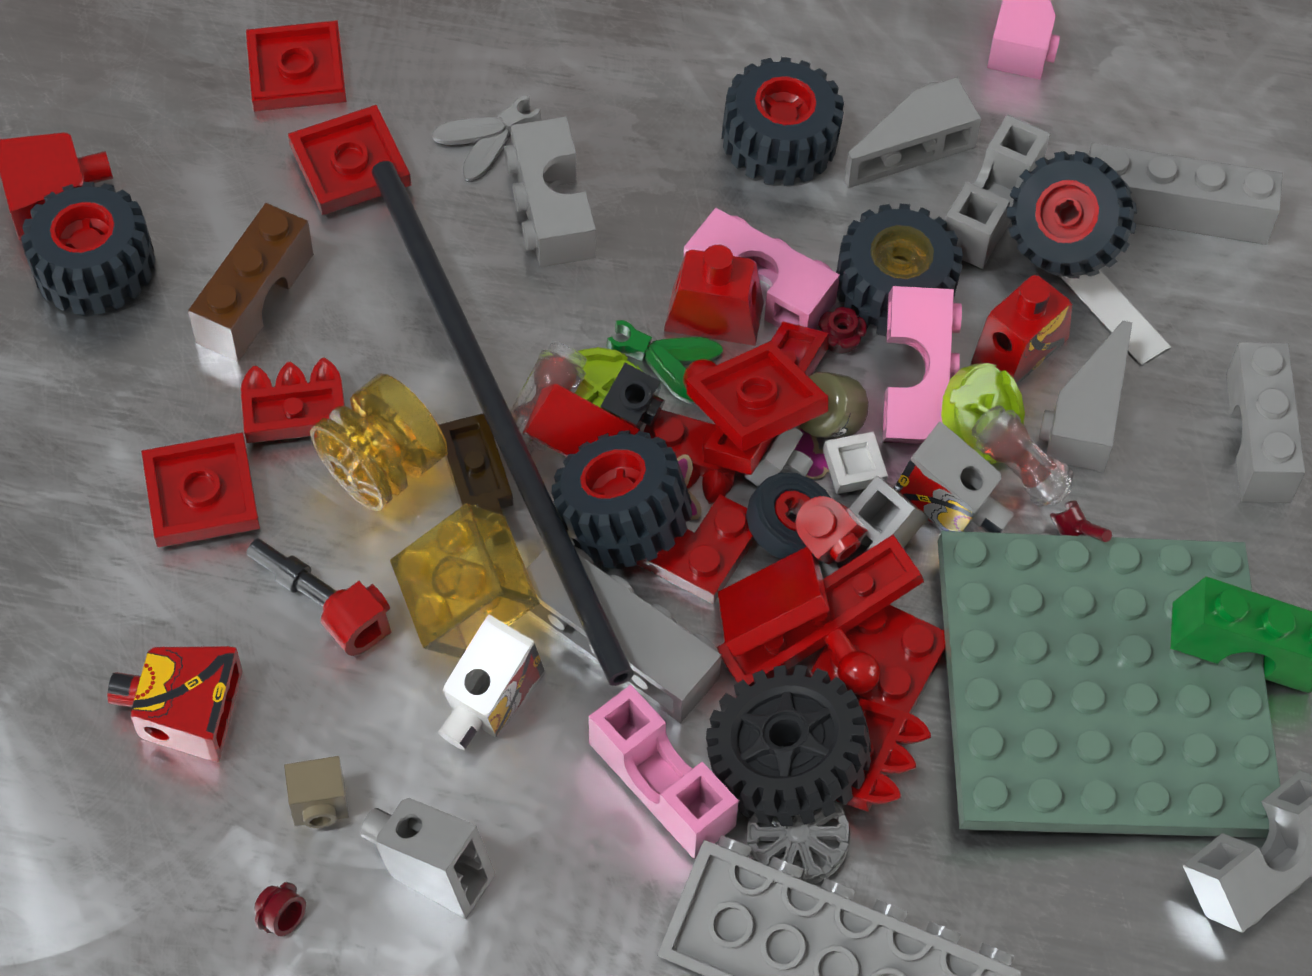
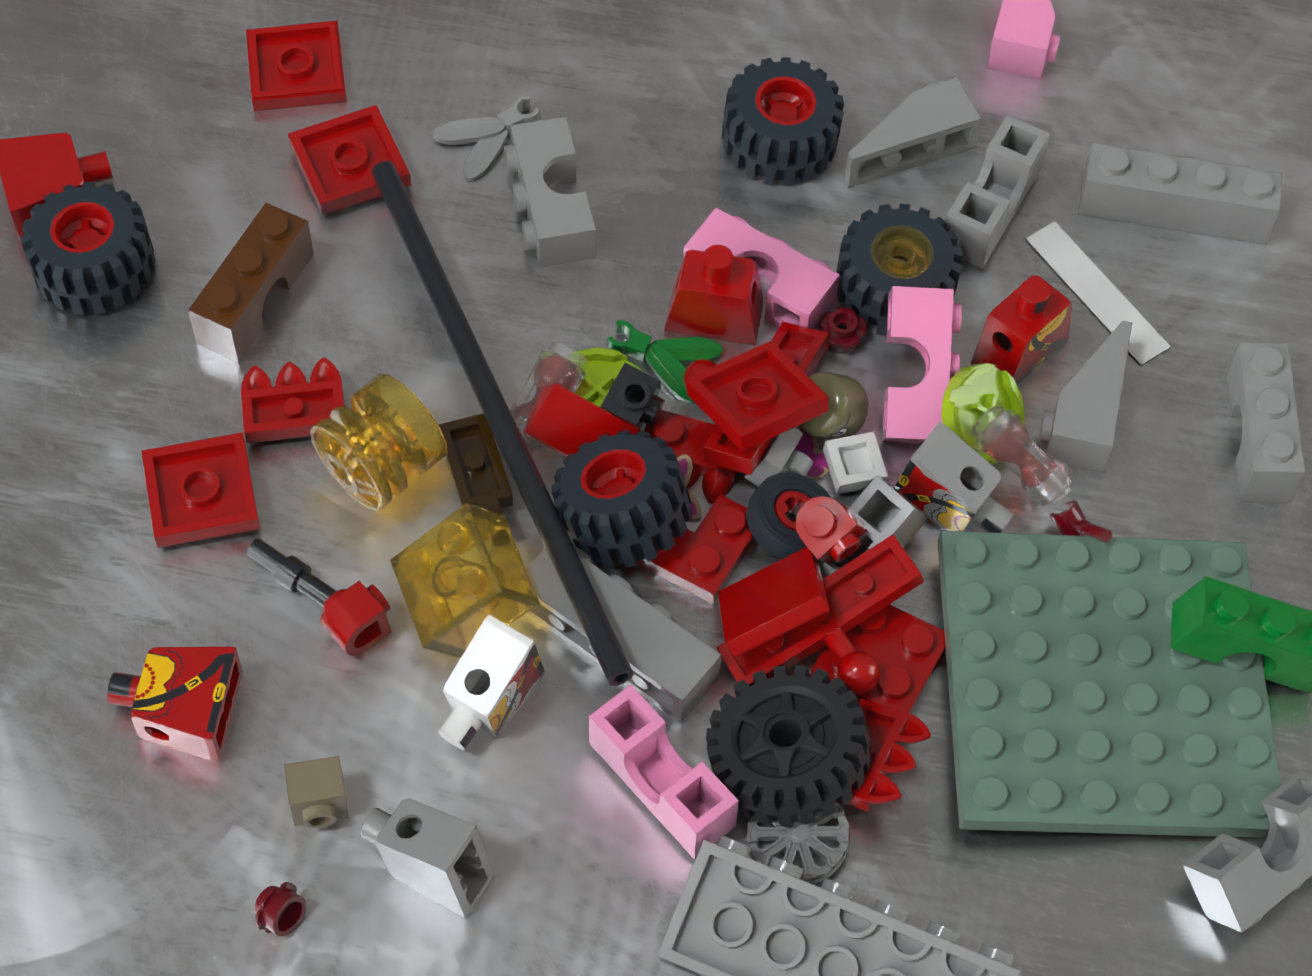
(1072, 215): black wheel -> none

